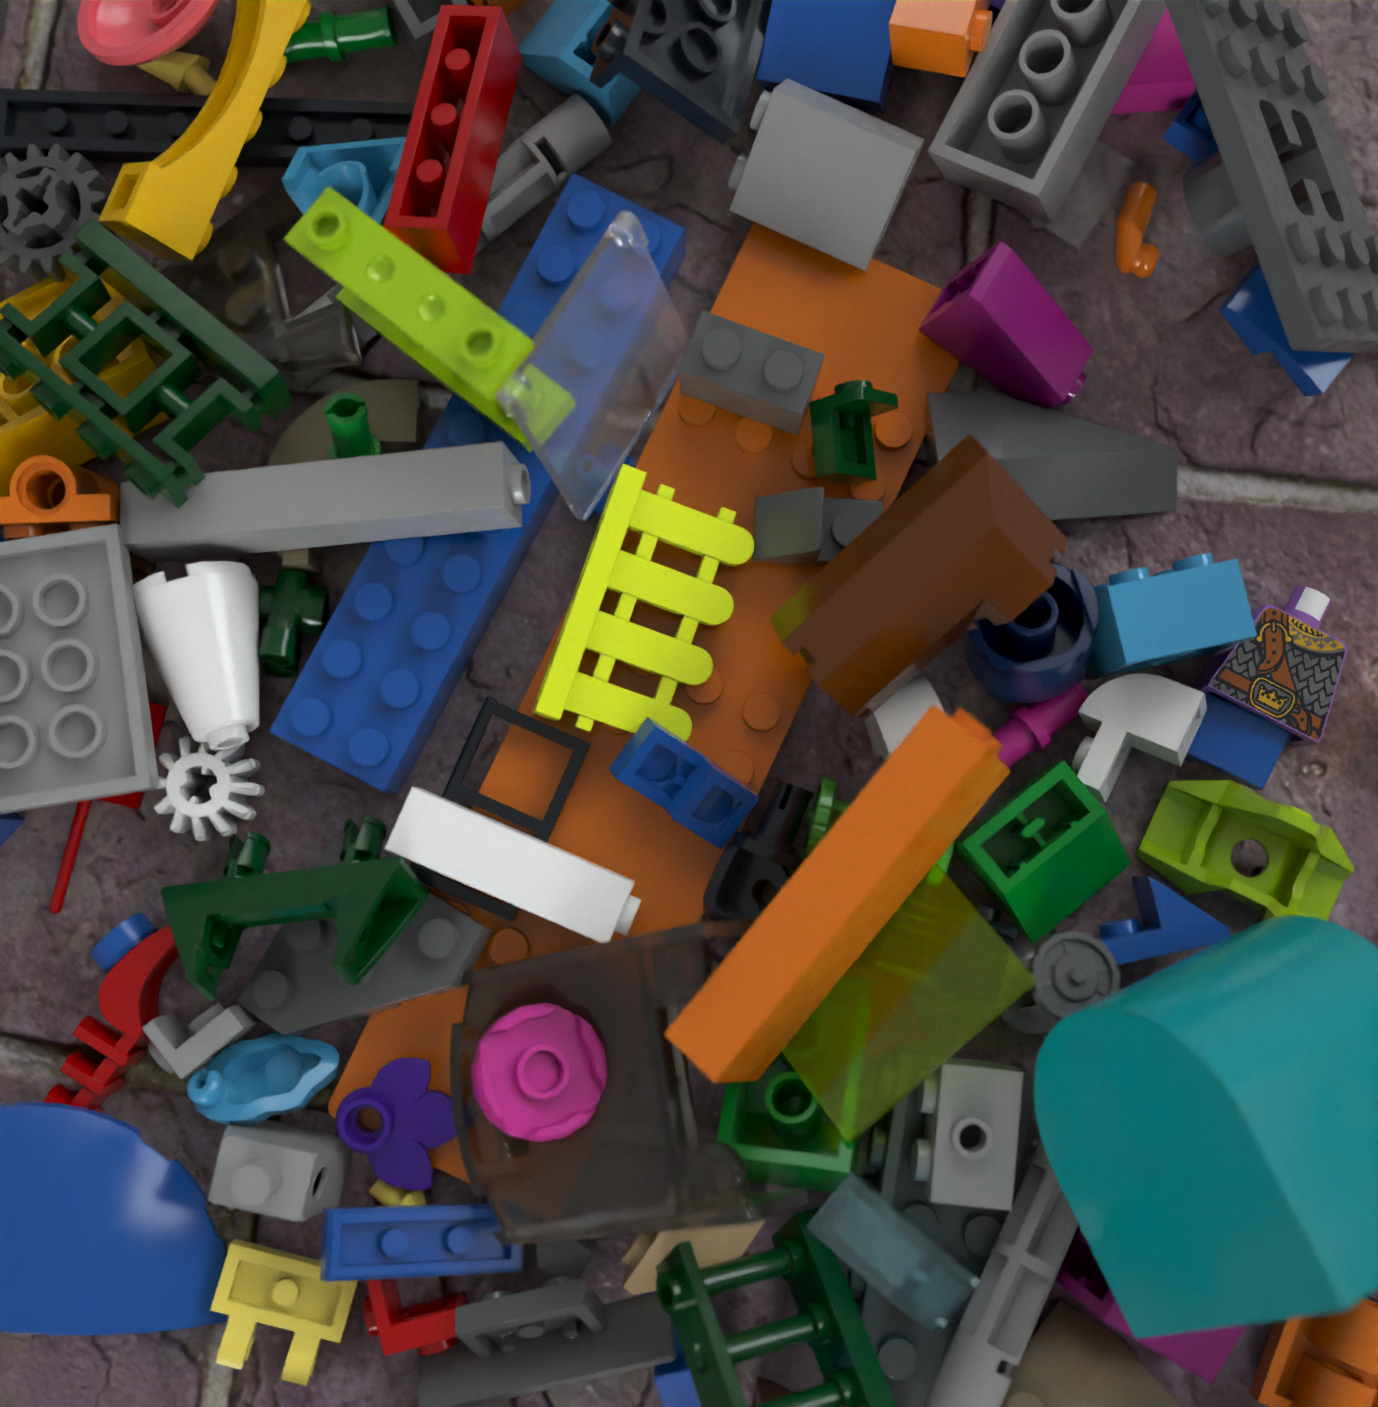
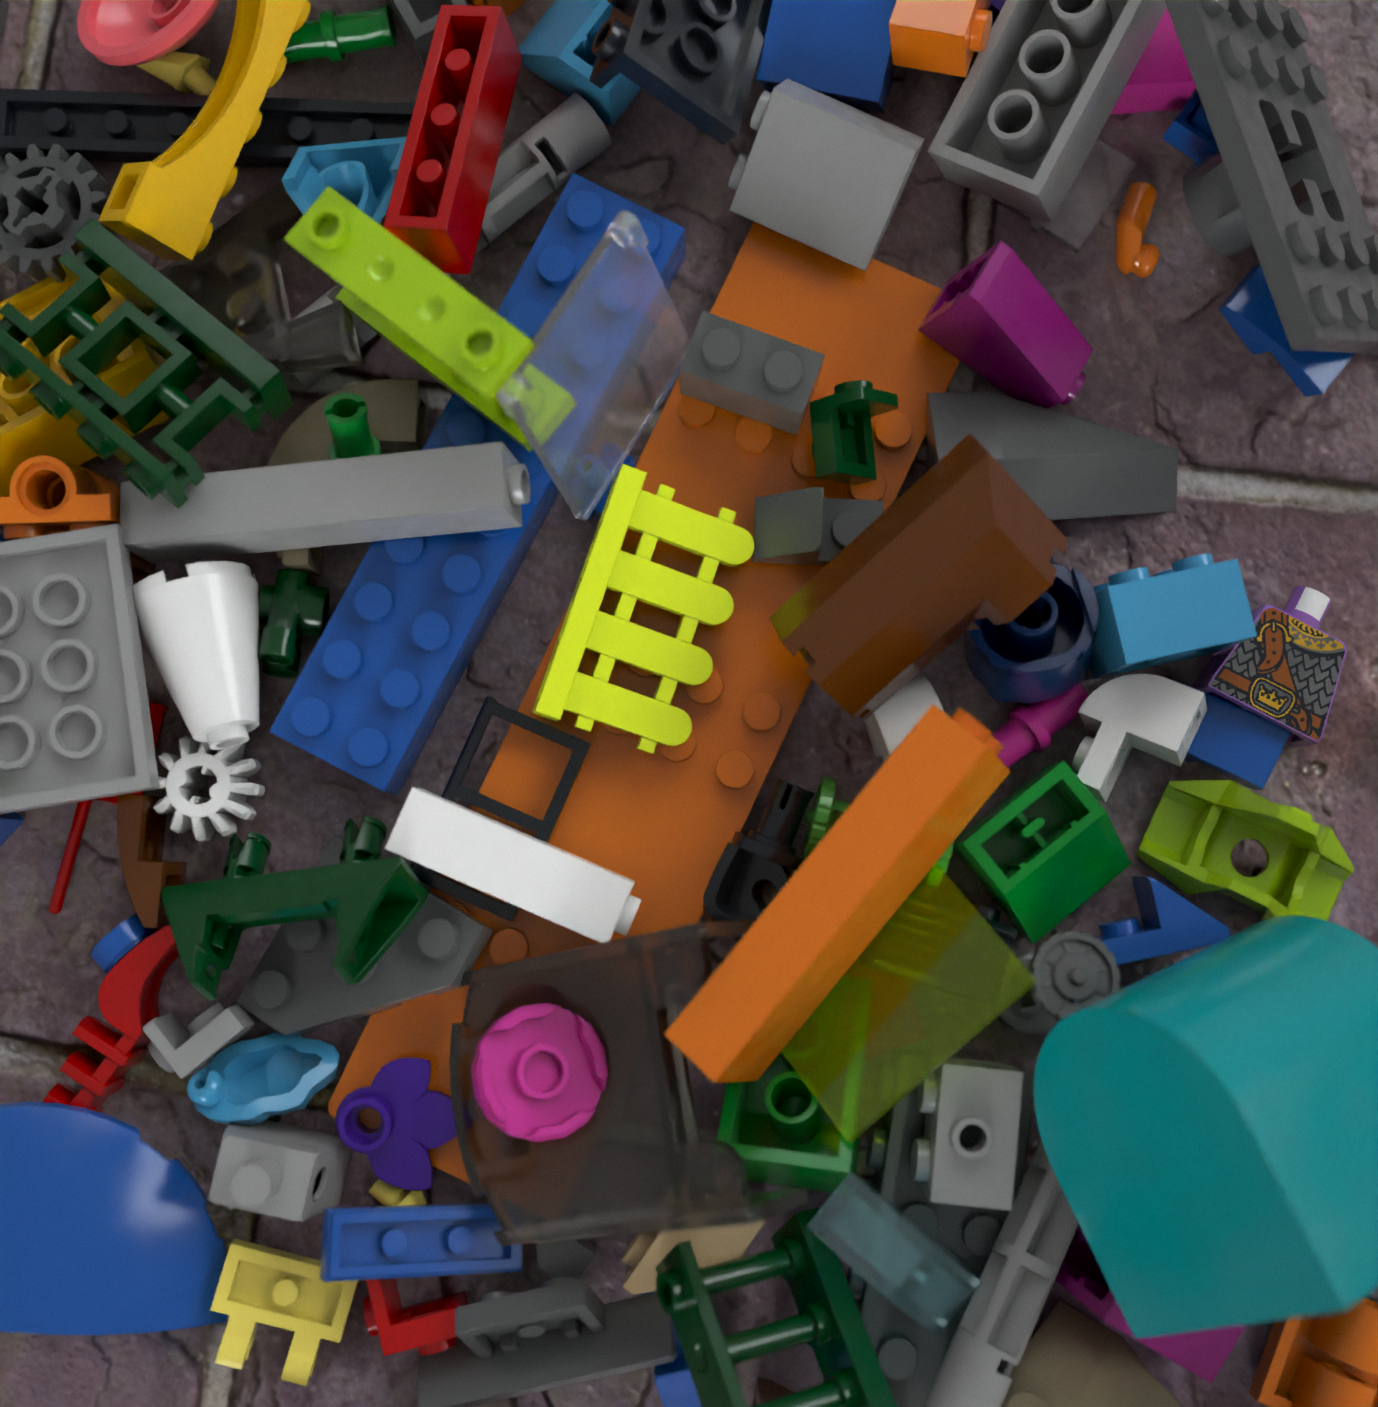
(141, 855): none -> reddish brown slope
(684, 783): blue slope -> none

